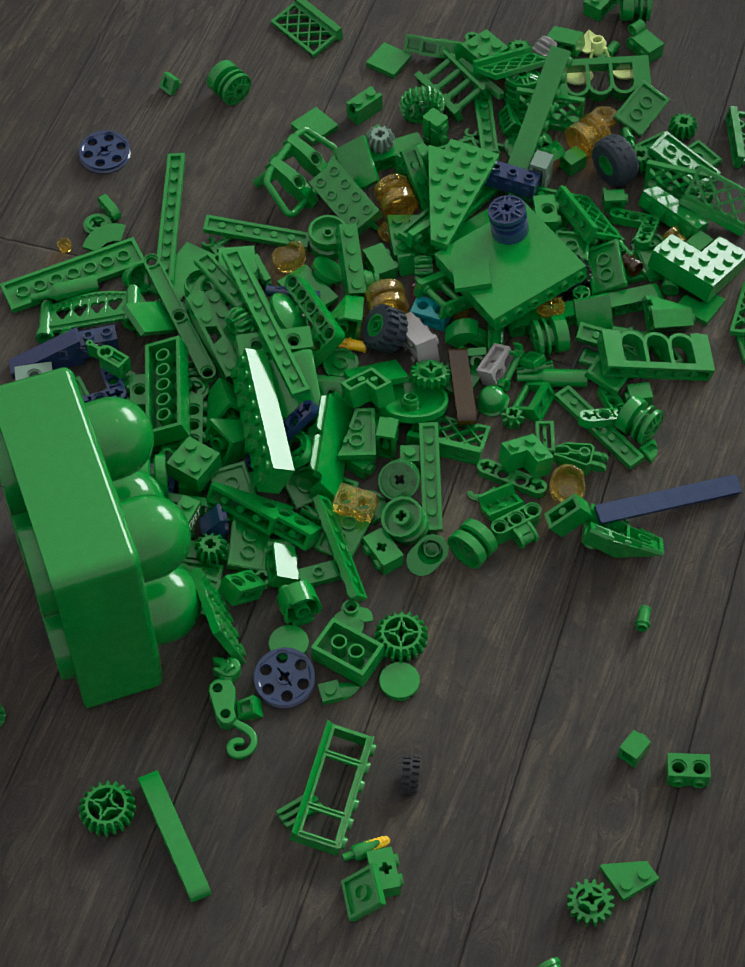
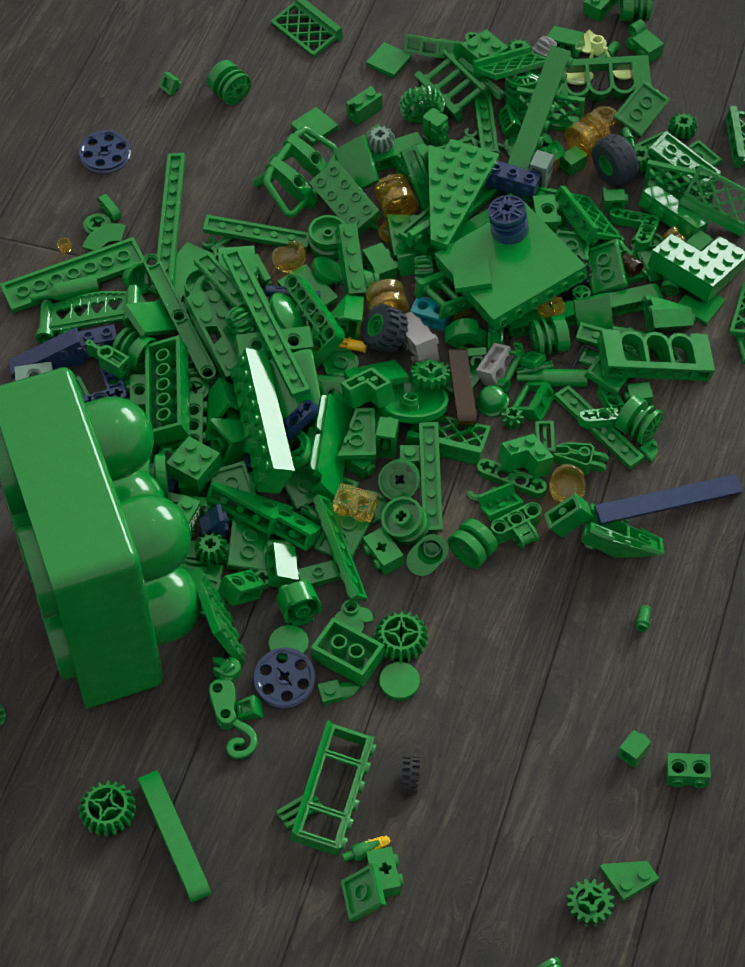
(133, 345): none -> green wheel

